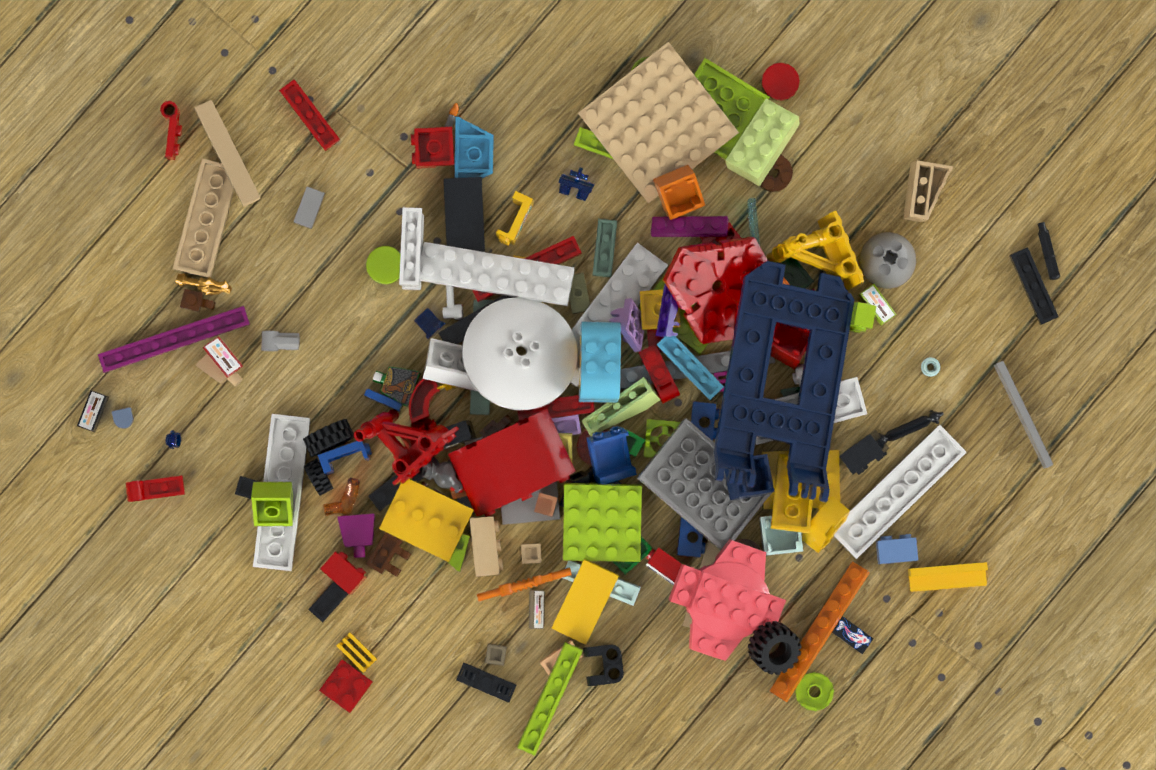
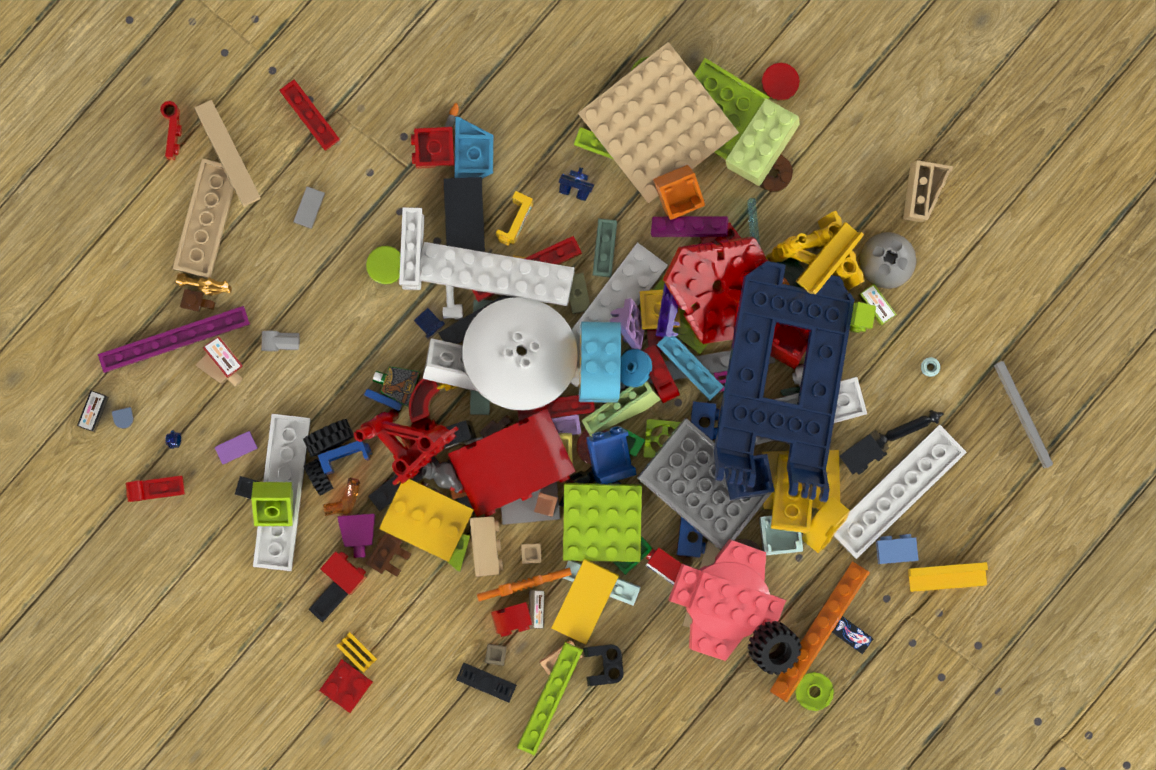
(236, 447): none -> medium lavender tile
(512, 618): none -> red brick
(642, 367): none -> dark azure plate
(829, 258): none -> yellow panel
(1033, 286): black plate -> none
(1048, 252): black piece -> none

